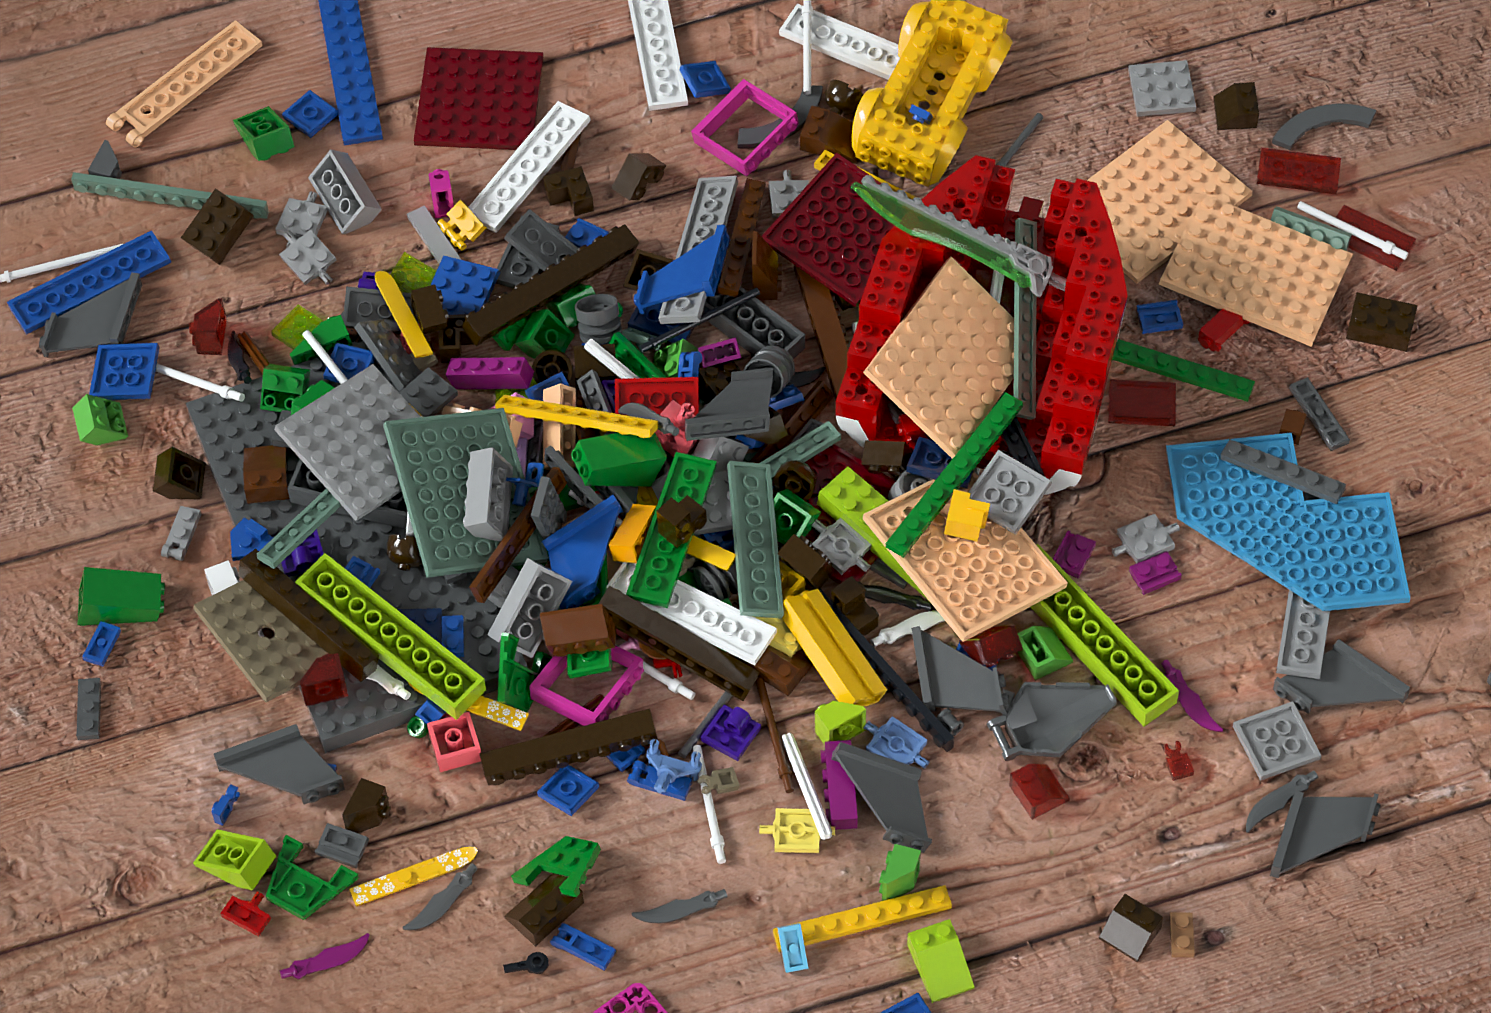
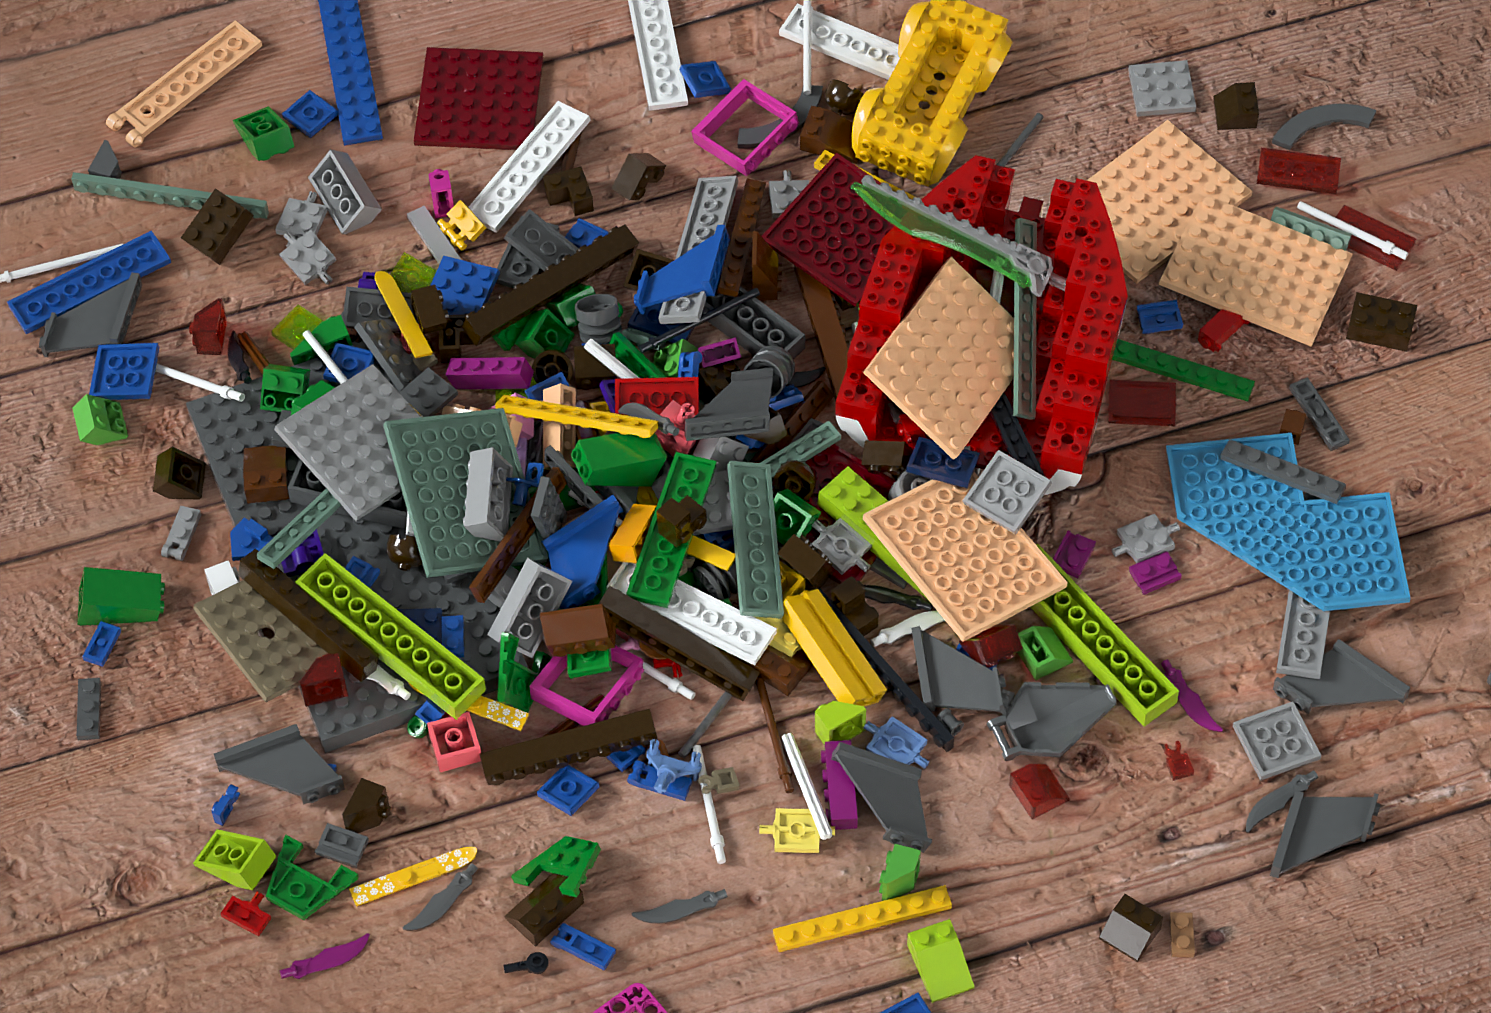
(593, 392): dark grey plate -> none
(731, 731): dark purple plate -> none
(792, 947): medium azure plate -> none
(920, 115): blue plate -> none
(954, 475): green plate -> none
(966, 516): yellow plate -> none

